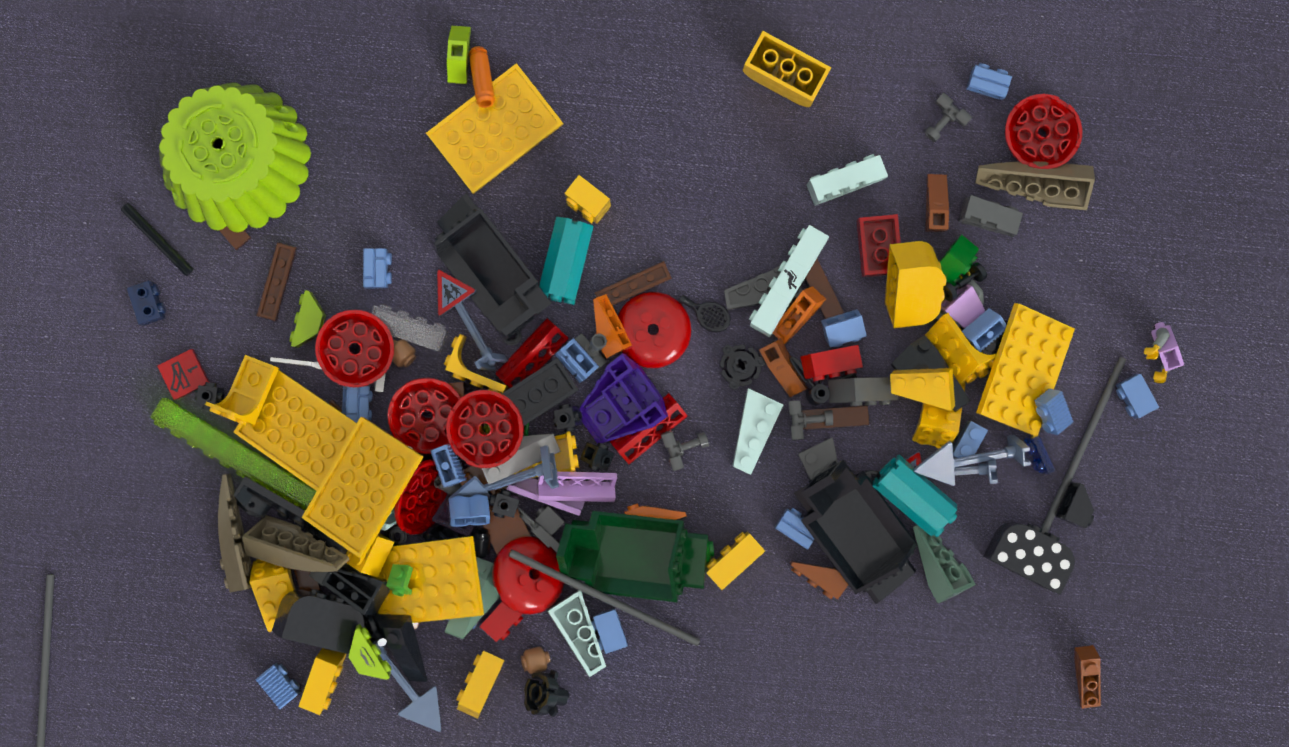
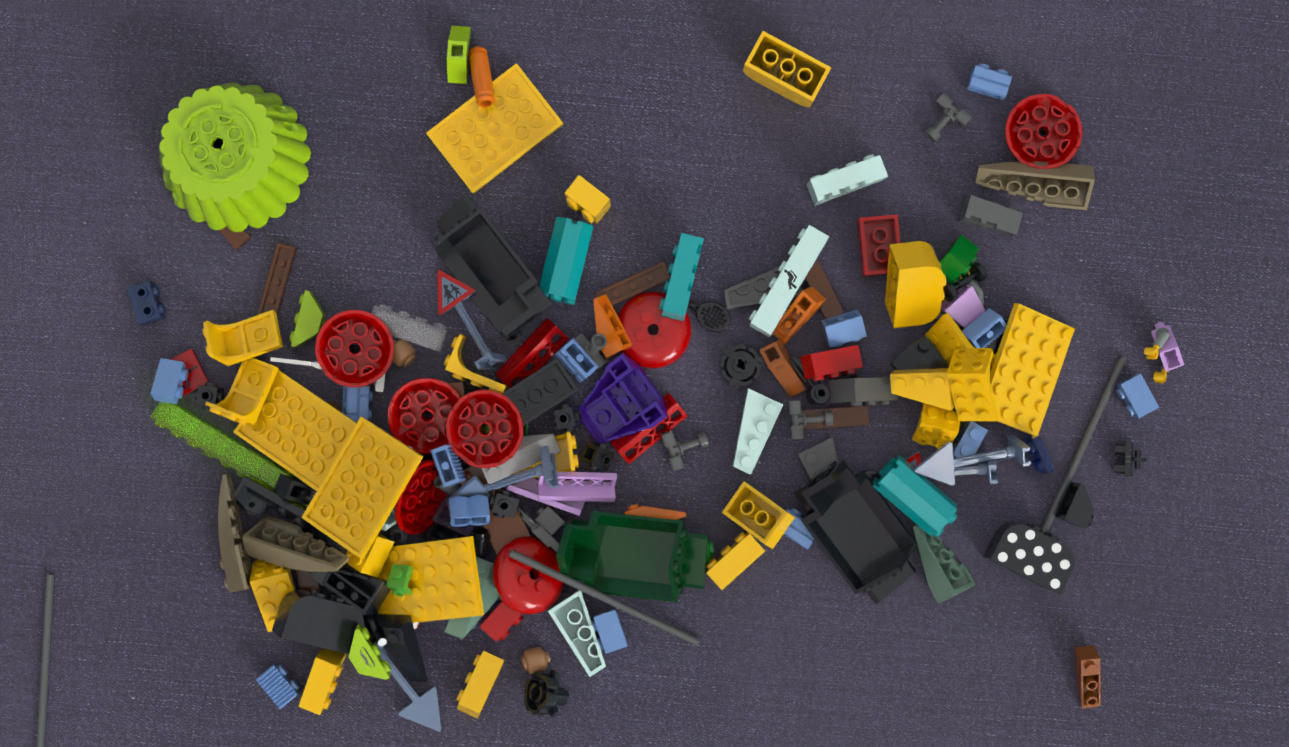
(157, 239): black axle -> none
(169, 381): none -> medium blue brick
(243, 339): none -> yellow bracket
(294, 489): none -> black slope
(376, 268): medium blue brick -> none
(682, 277): none -> teal wedge
(758, 515): none -> yellow brick
(822, 576): dark orange slope -> none
(937, 203): dark orange slope -> none
(971, 385): none -> yellow bracket
(1053, 411): medium blue brick -> none
(1127, 450): none -> black hips

